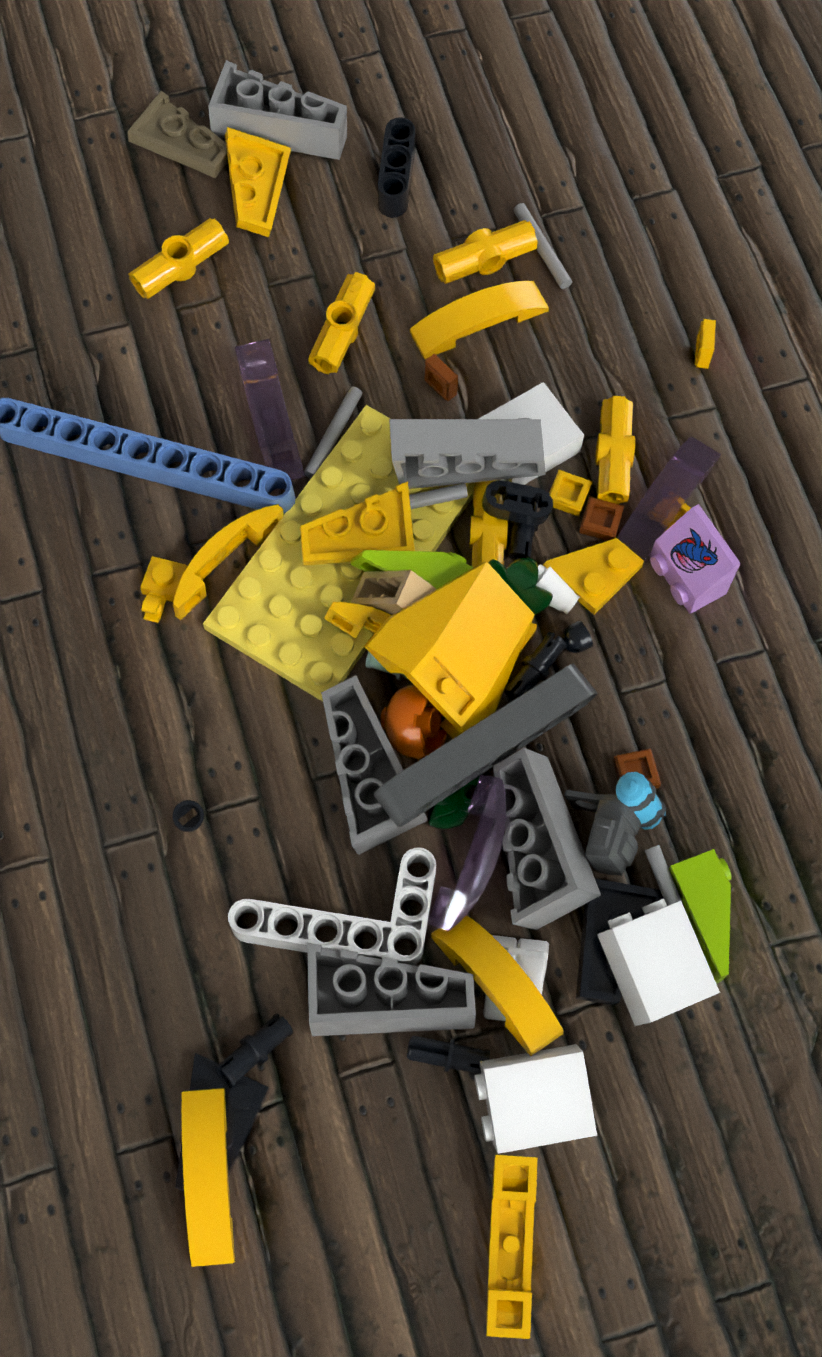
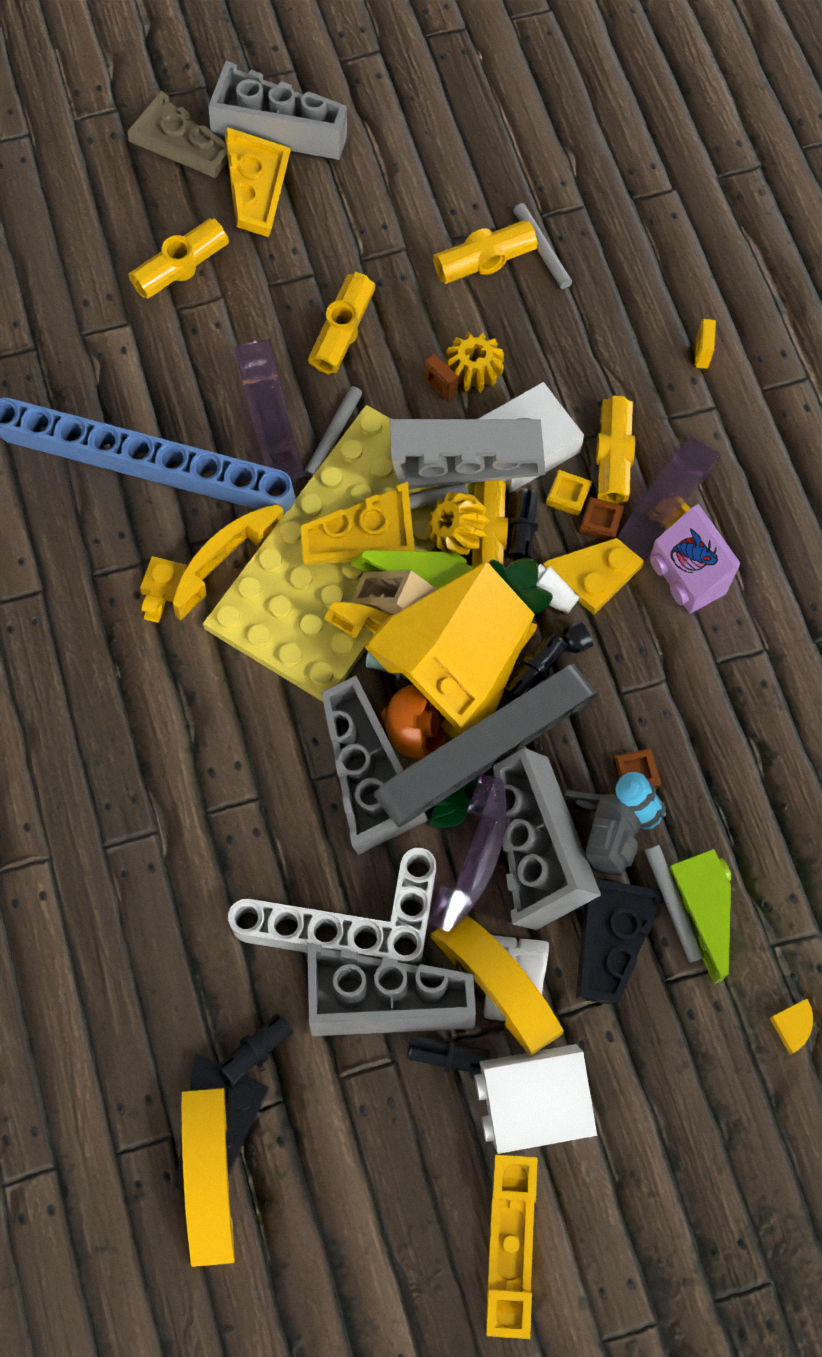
(182, 809): black hinge -> none
(396, 167): black beam -> none
(458, 523): none -> yellow gear
(475, 361): none -> yellow gear
(476, 312): yellow slope -> none
(517, 502): black beam -> none
(657, 961): white brick -> none
(794, 1025): none -> yellow tile

